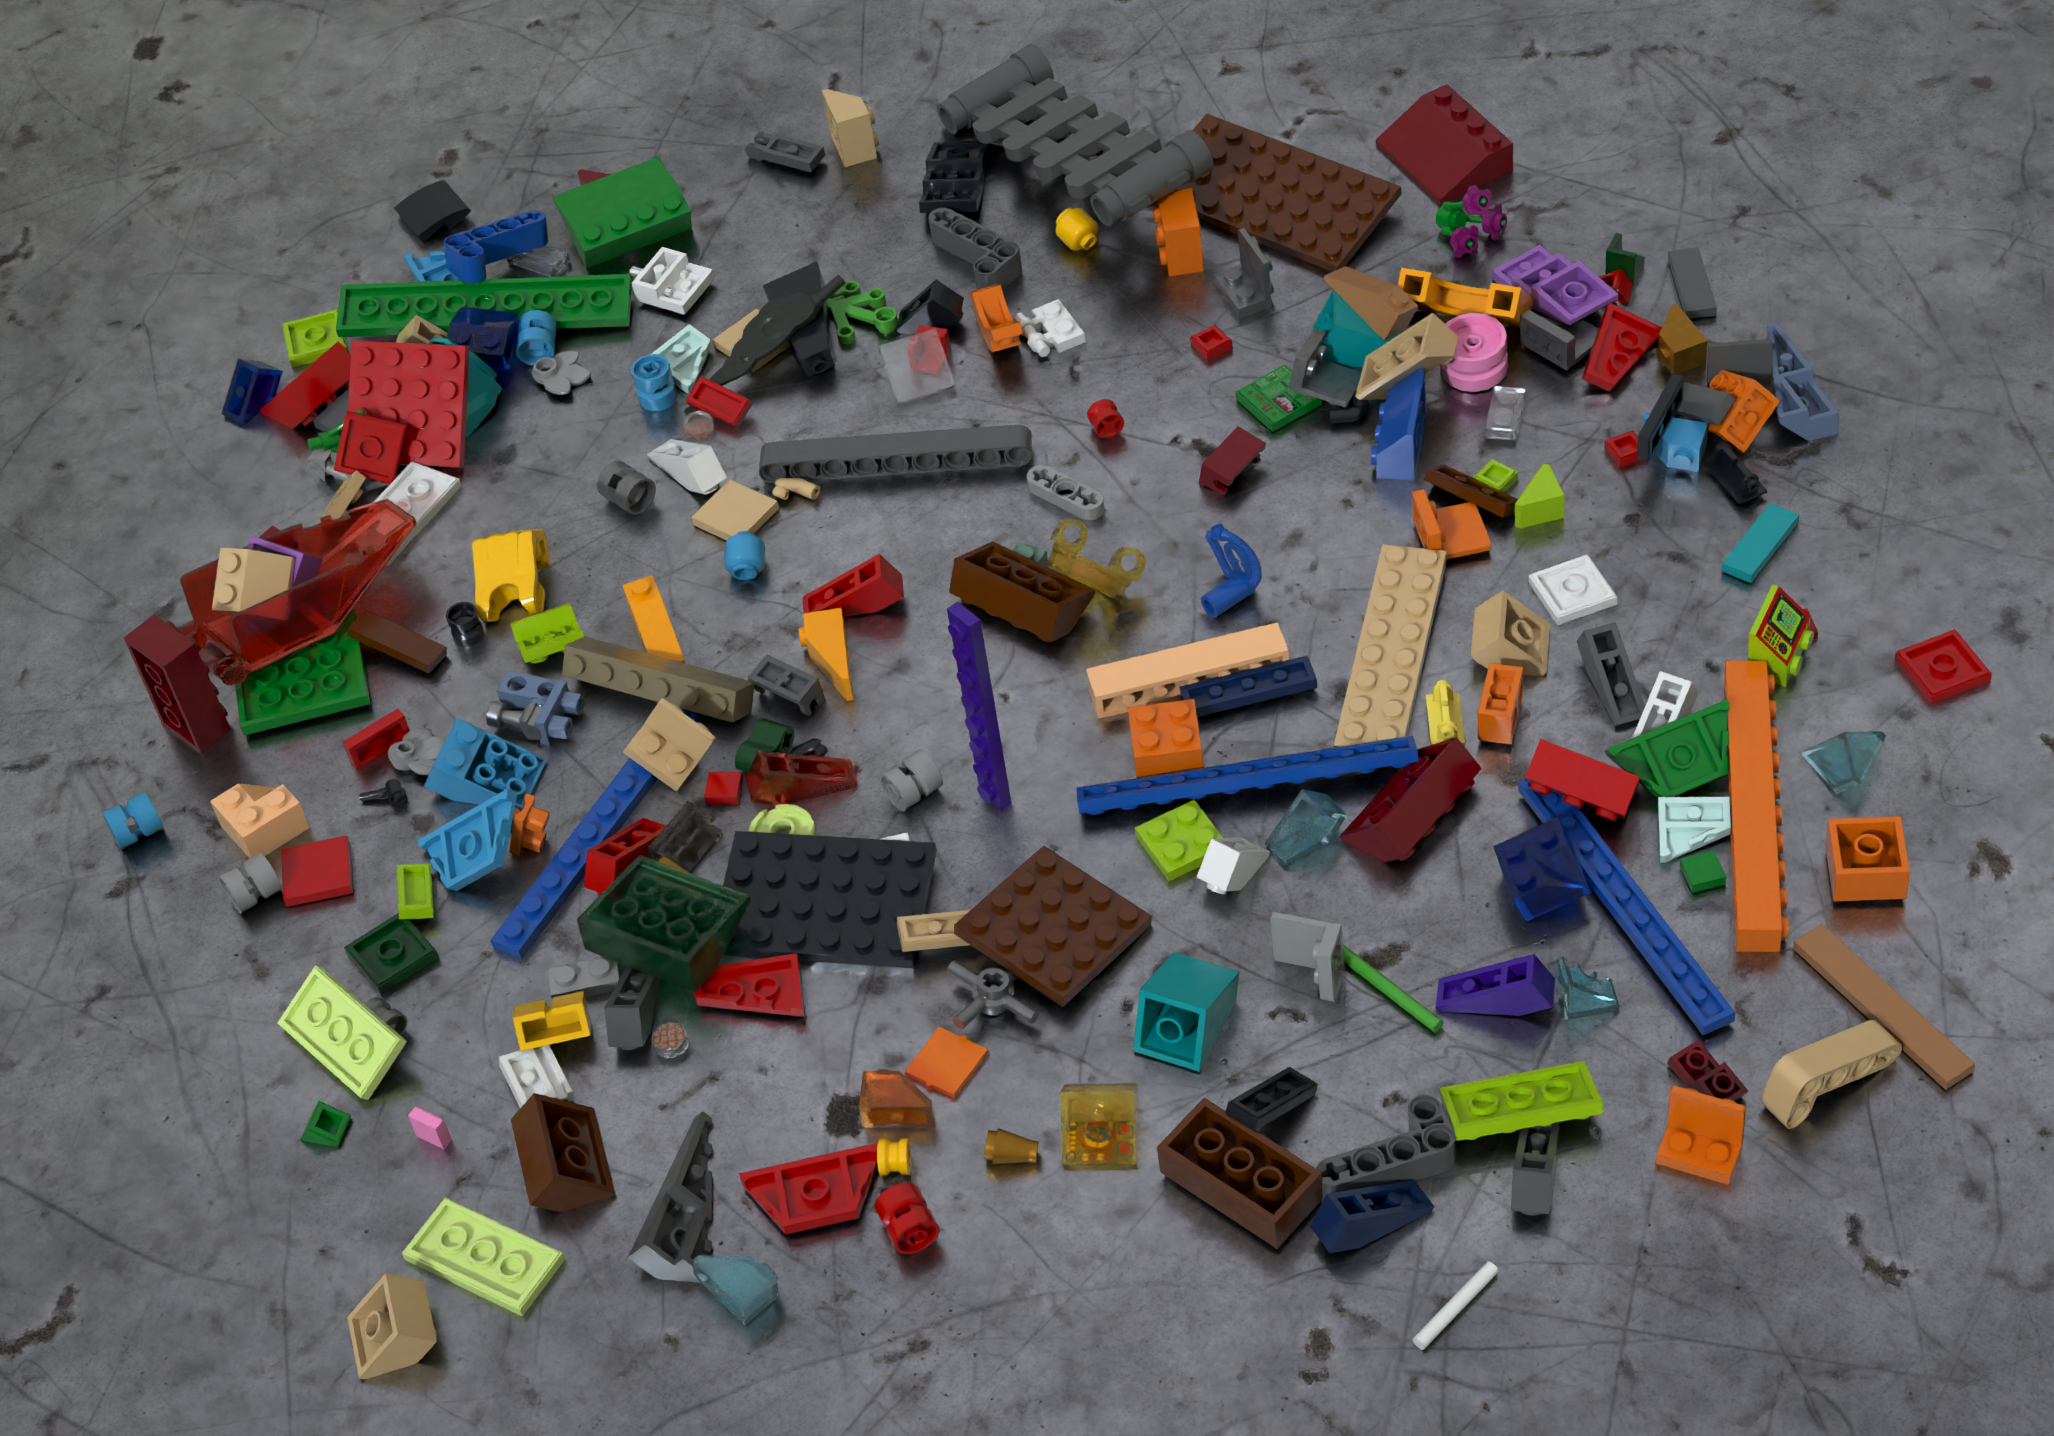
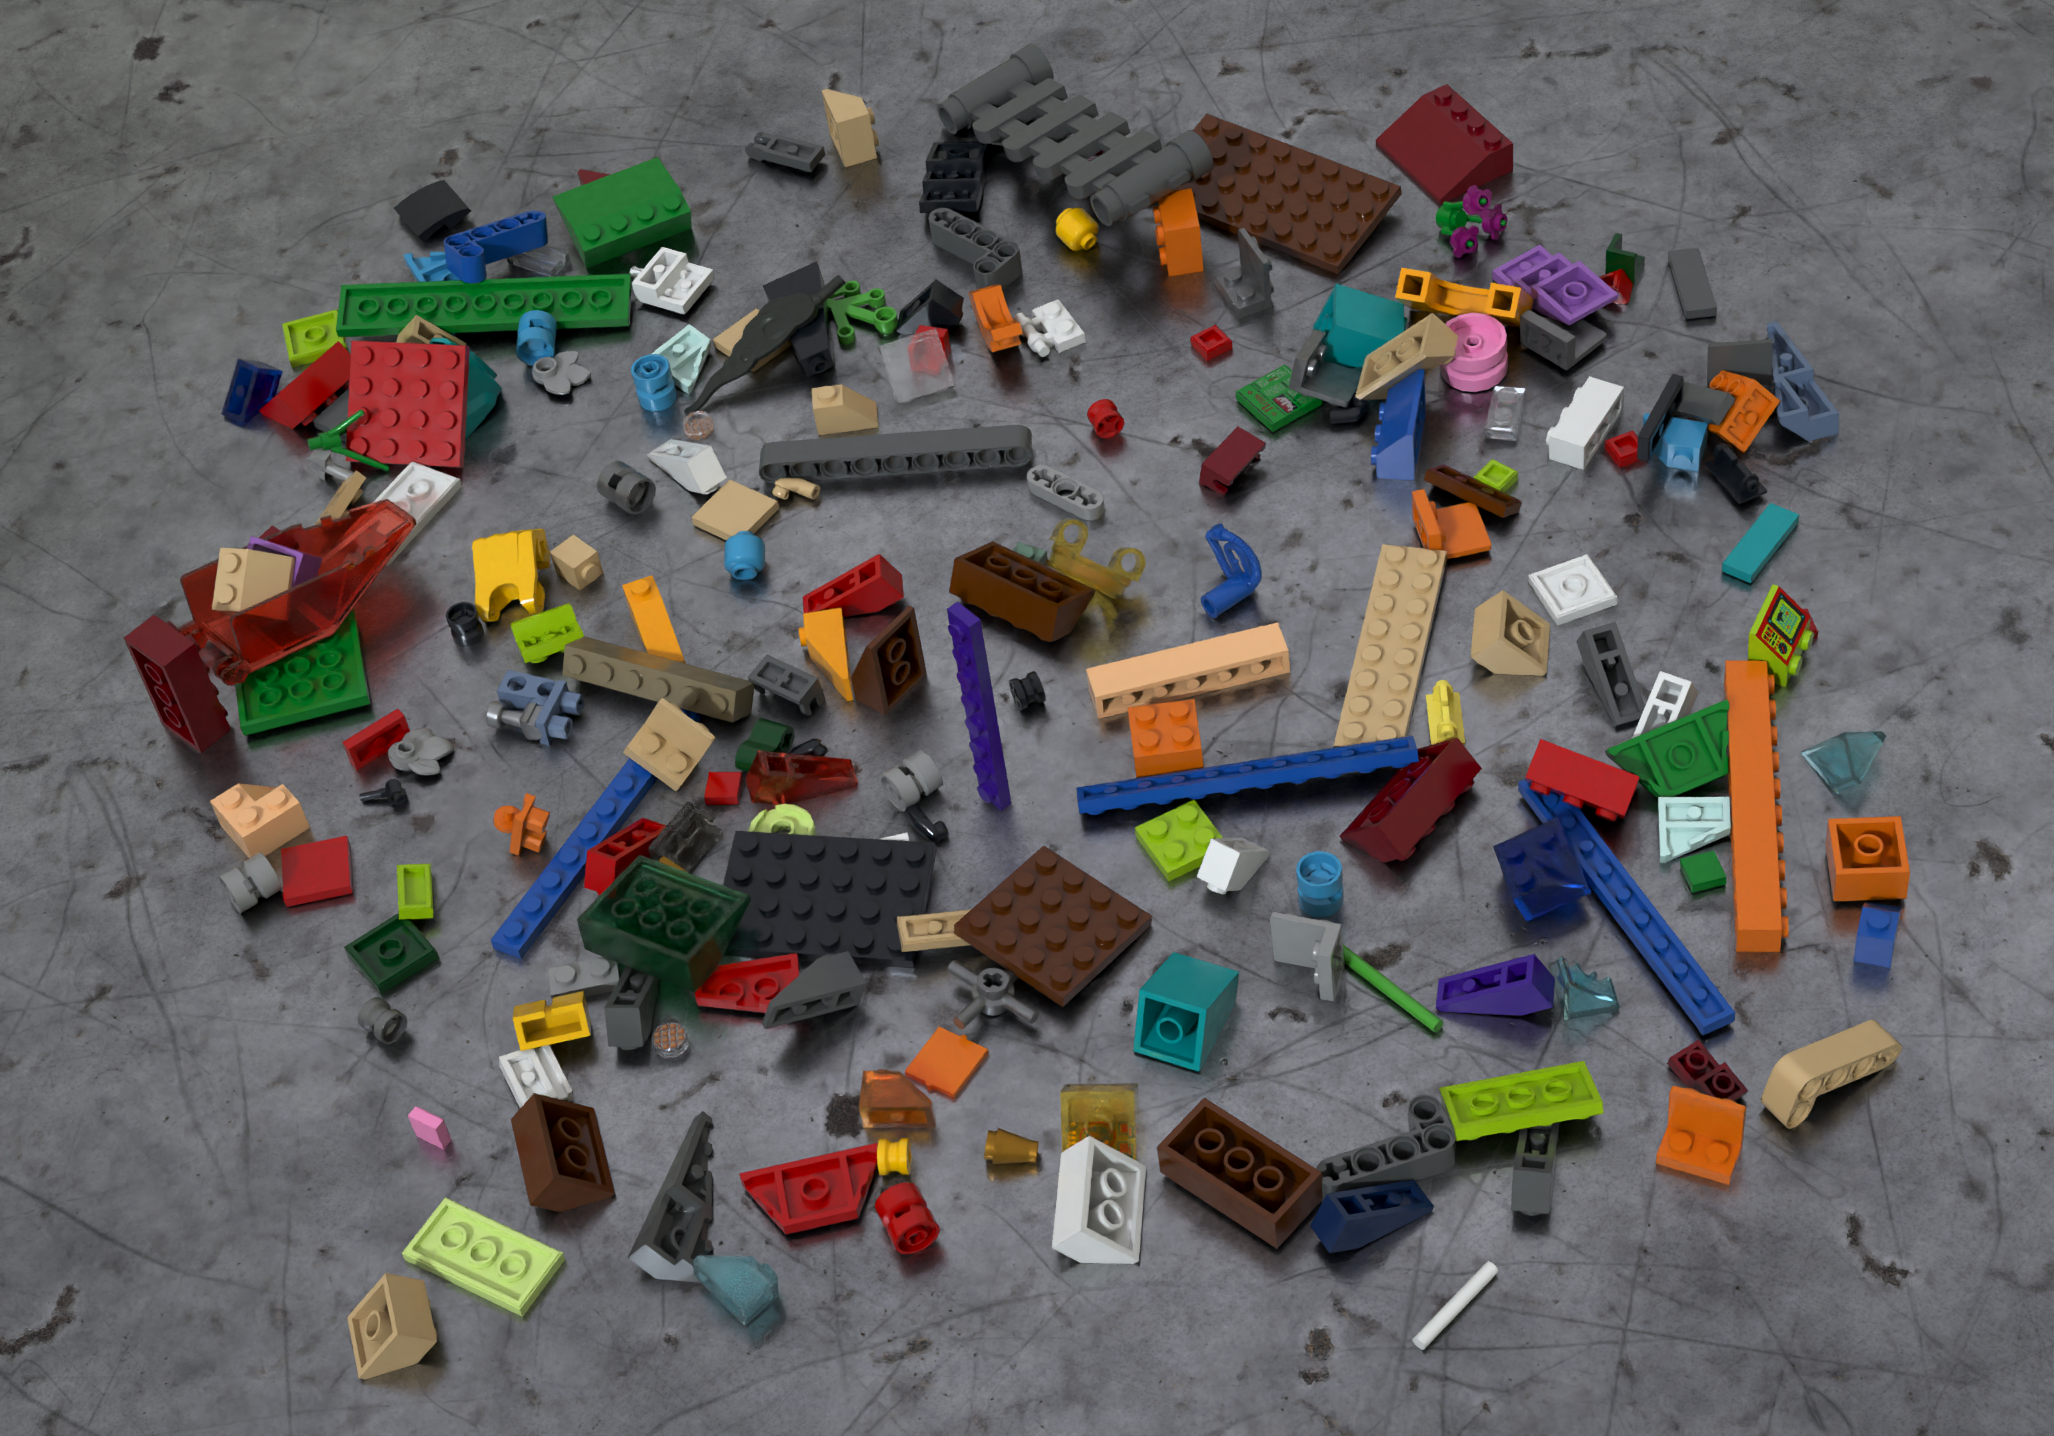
(143, 814): dark azure wheel -> none
(325, 1125): green slope -> none
(342, 1032): yellowish green tile -> none
(370, 447): red tile -> none
(397, 641): reddish brown tile -> none
(472, 842): dark azure wing -> none
(481, 765): dark azure slope -> none
(487, 332): clear blue slope -> none
(576, 562): none -> tan brick
(719, 402): red tile -> none
(821, 988): none -> dark grey slope
(842, 410): none -> tan slope
(890, 664): none -> reddish brown slope
(924, 826): none -> black arm
(1027, 690): none -> black wheel
(1099, 1204): none -> white slope
(1251, 686): dark blue plate -> none
(1271, 1098): black tile -> none
(1305, 826): clear light blue slope -> none
(1320, 884): none -> dark azure wheel
(1376, 301): medium nougat slope -> none
(1500, 703): orange brick -> none
(1541, 500): lime slope -> none
(1585, 422): none -> white brick
(1618, 346): red wing -> none
(1680, 343): pearl gold slope -> none
(1877, 934): none -> blue slope
(1882, 1003): medium nougat tile -> none
(1943, 666): red tile -> none

